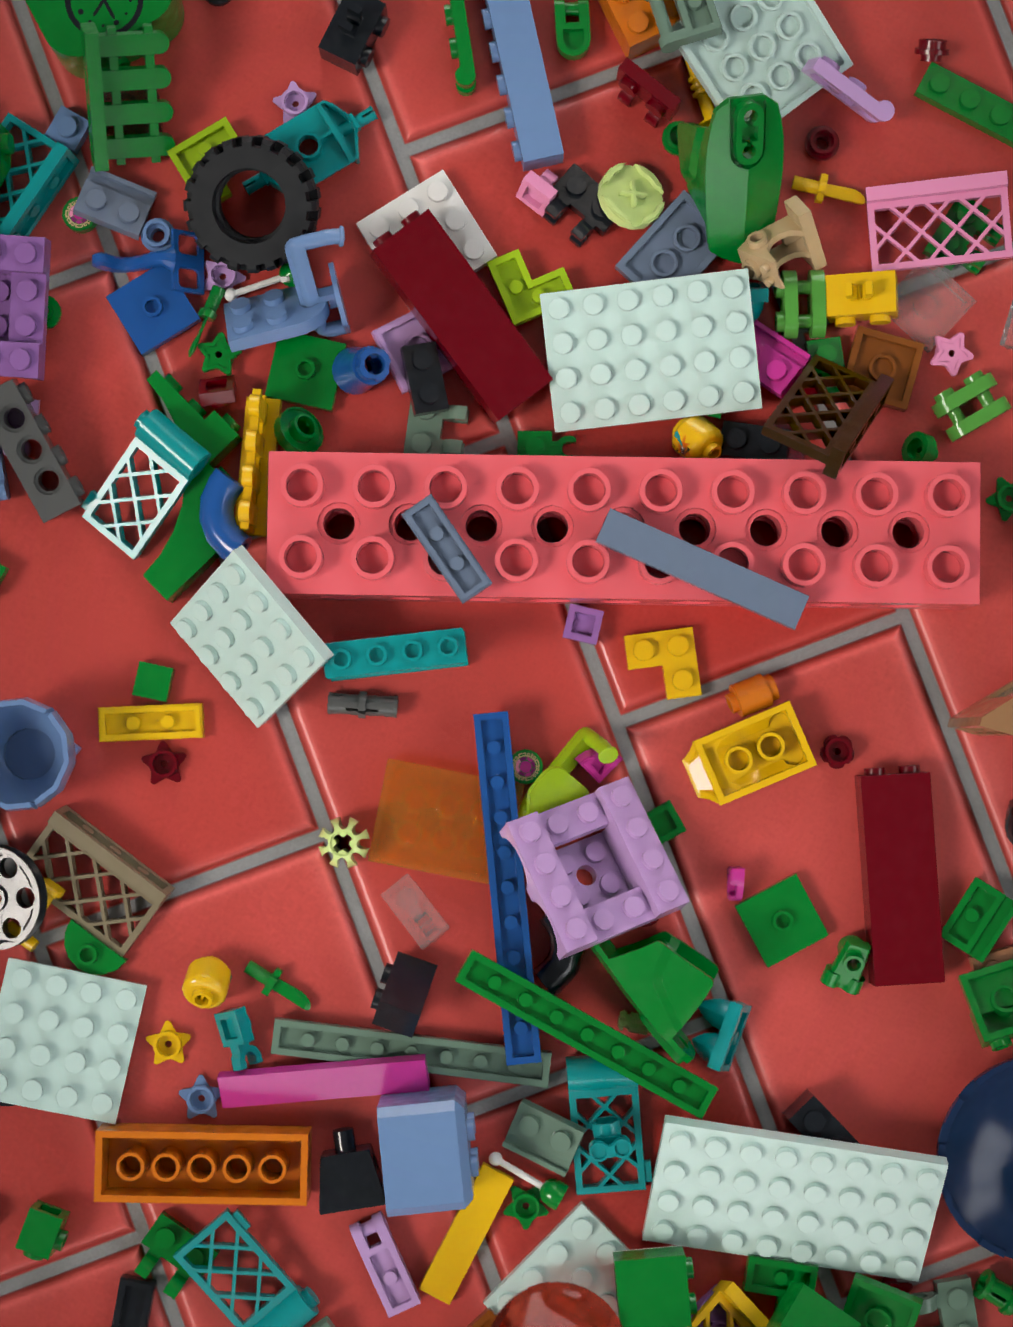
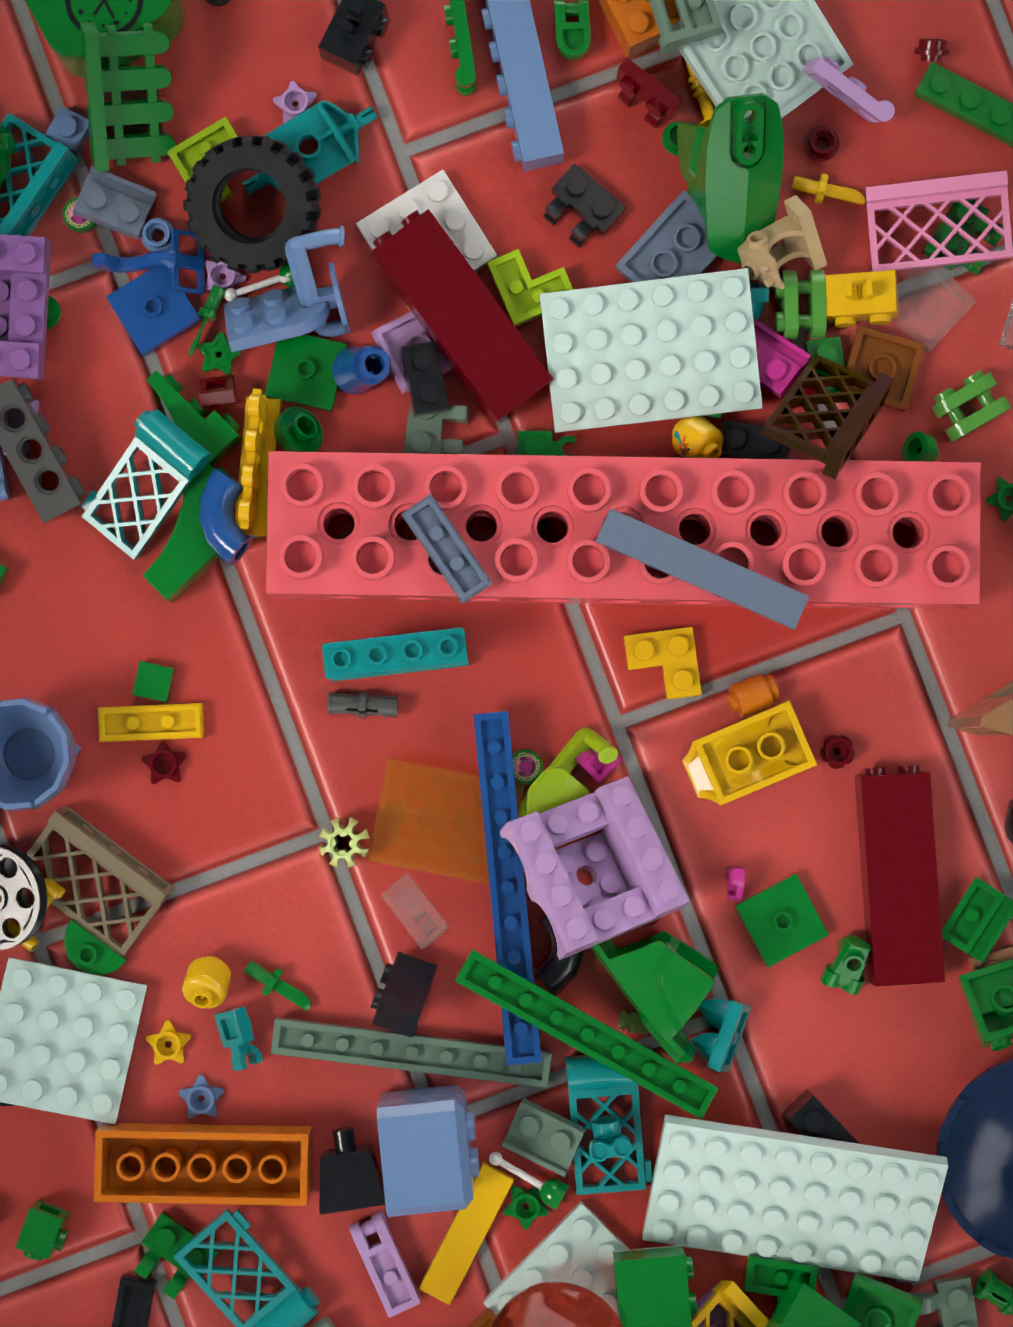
(250, 637): light aqua plate -> none
(324, 1081): dark pink tile -> none
(538, 190): bright pink tile -> none
(583, 624): medium lavender plate -> none
(631, 196): yellowish green tile -> none
(666, 821): green tile -> none
(942, 349): bright pink plate -> none

